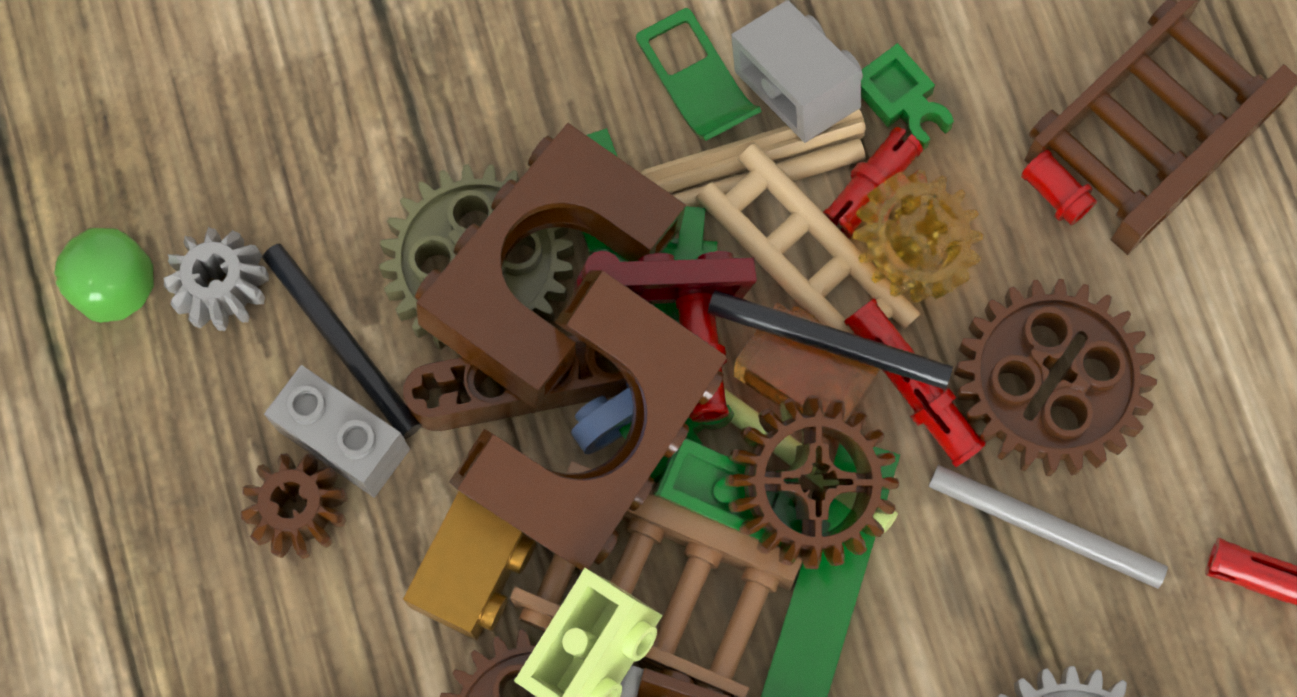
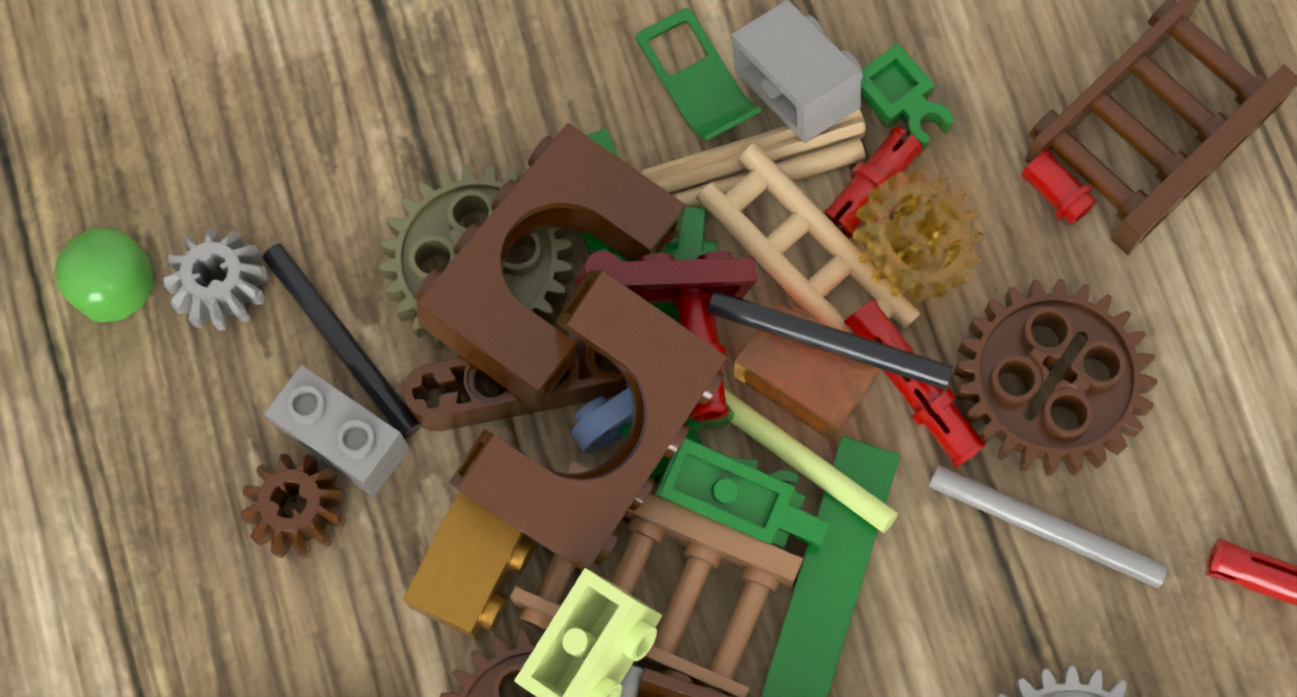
(813, 452): reddish brown gear -> none

